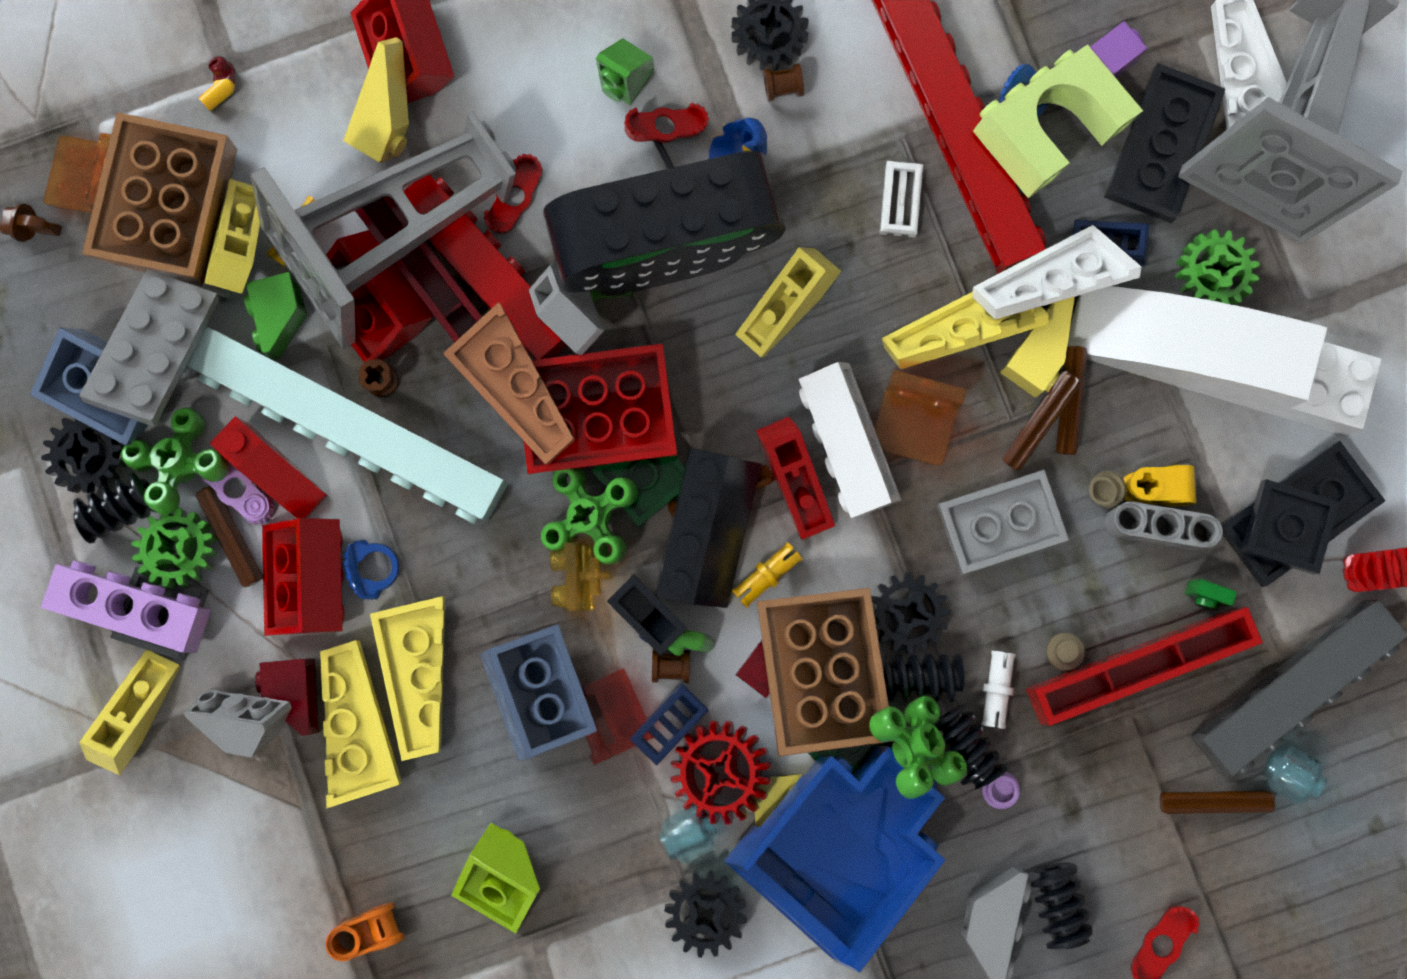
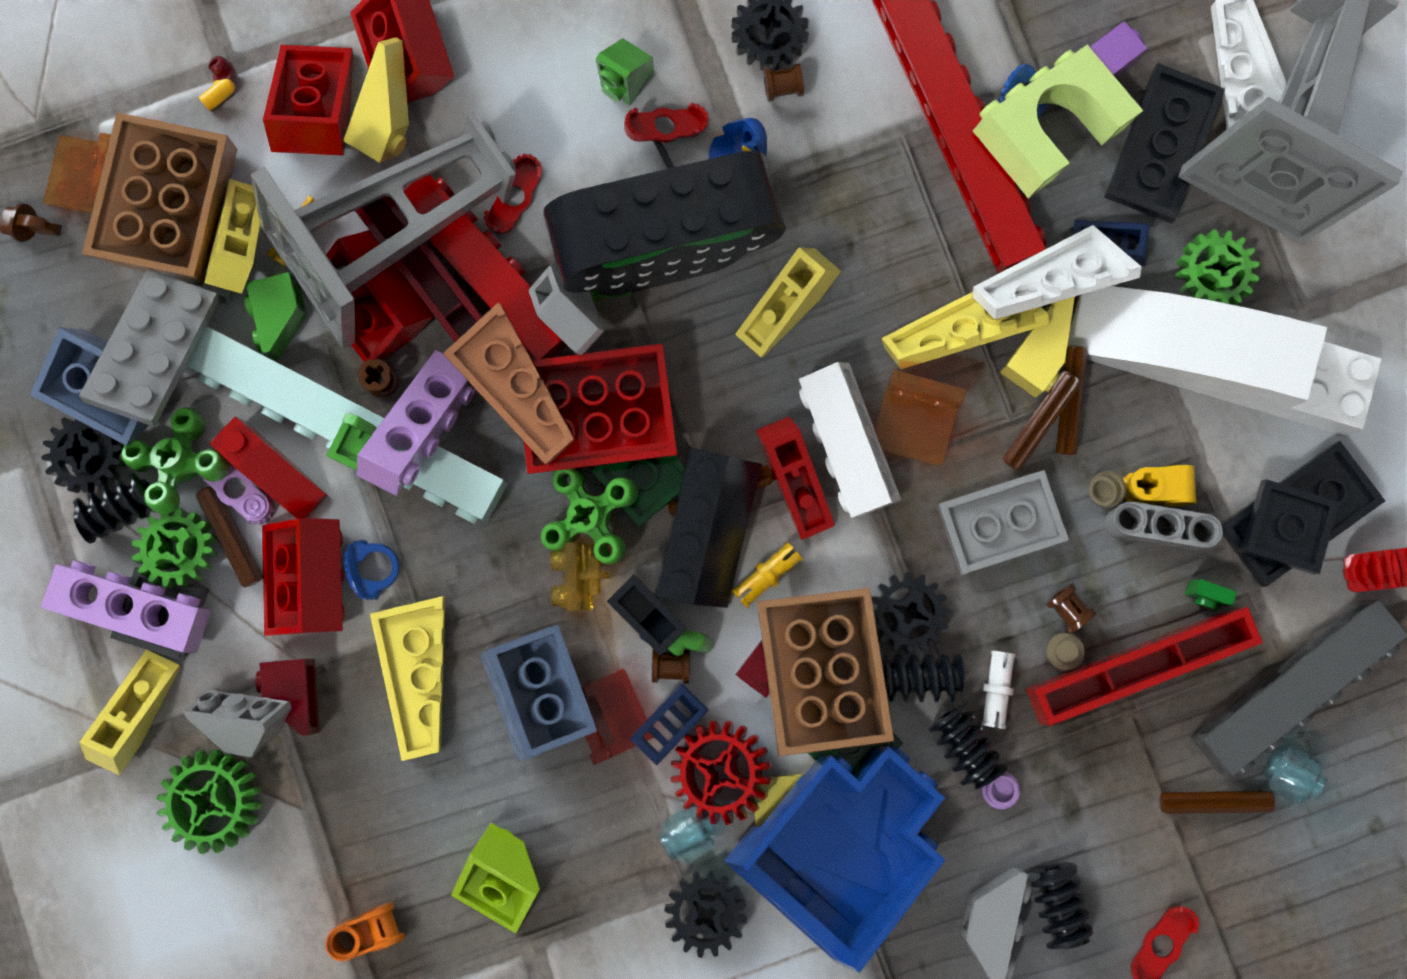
(180, 792): none -> bright green gear
(309, 100): none -> red slope
(350, 440): none -> bright green tile
(354, 729): light yellow wing -> none
(391, 468): none -> lavender brick
(898, 228): white tile -> none
(918, 747): bright green gear -> none
(1071, 608): none -> reddish brown bush

